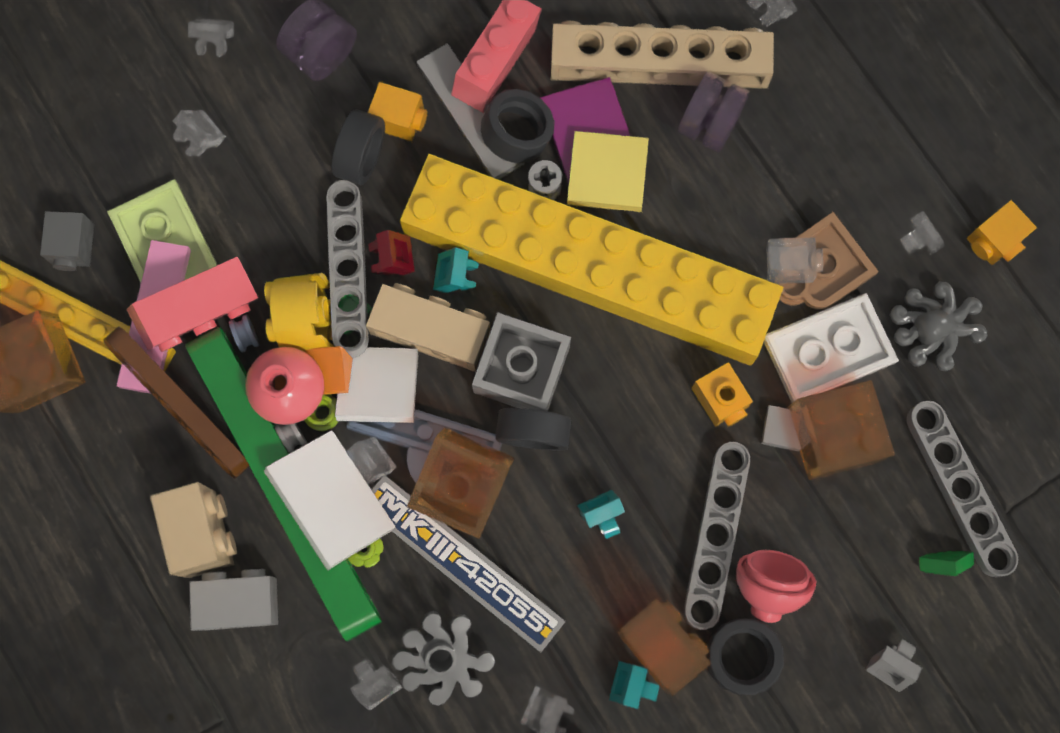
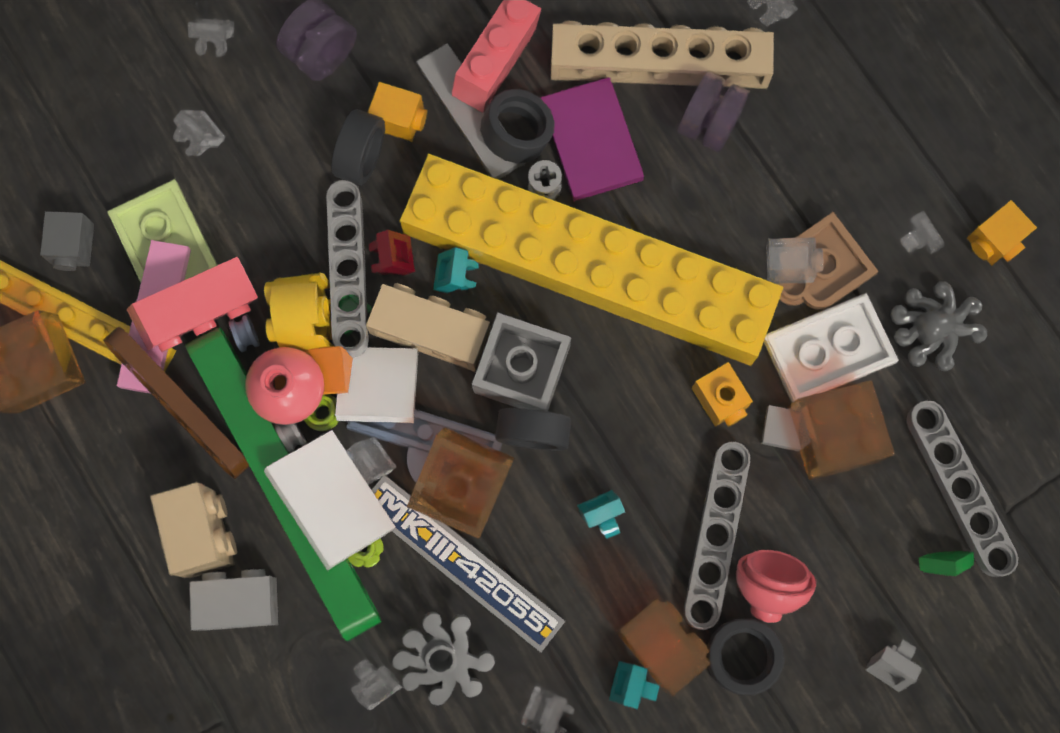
(607, 171): light yellow tile -> none

